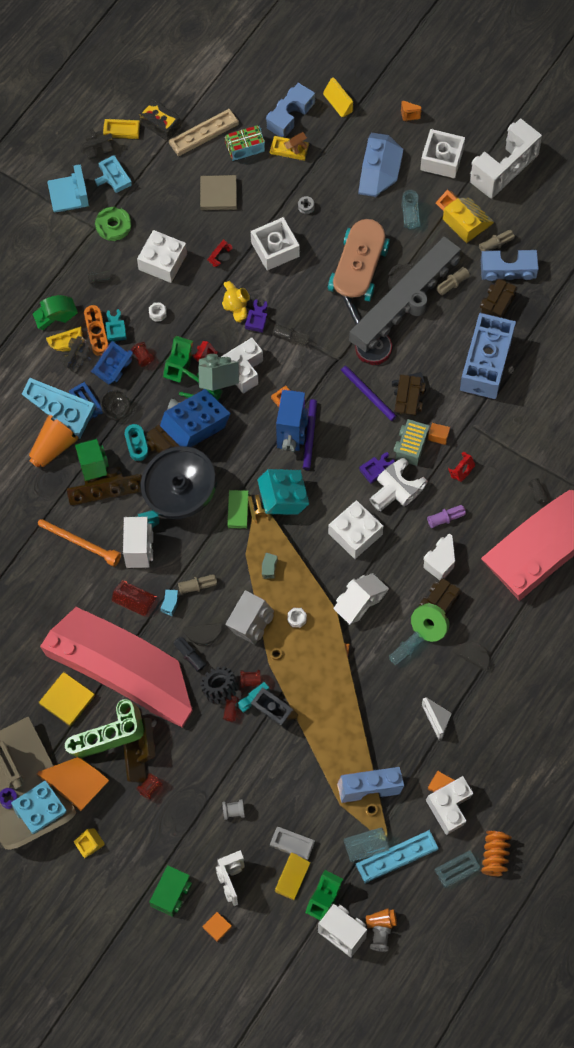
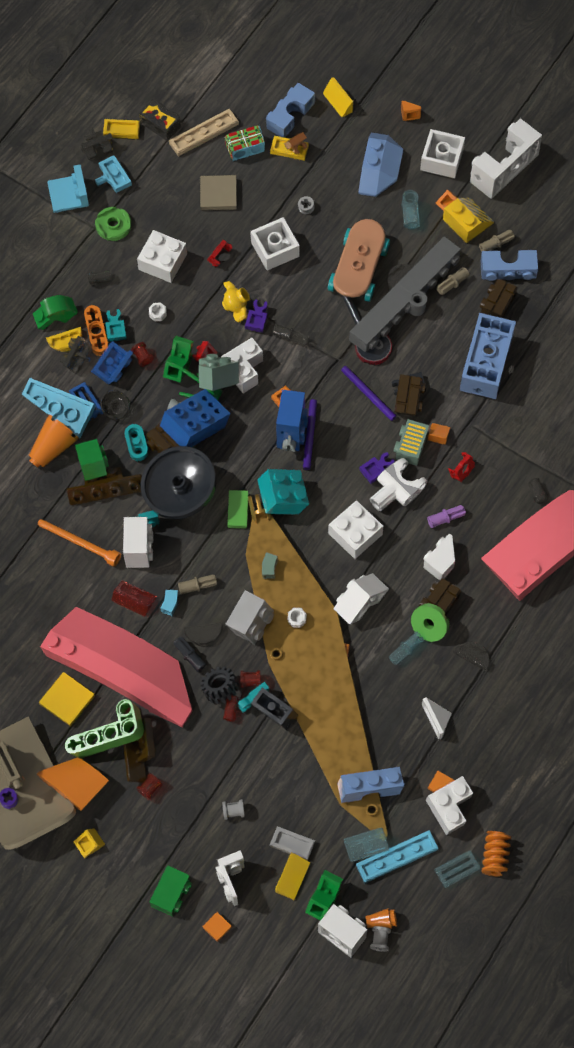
(38, 807): medium azure bracket -> none

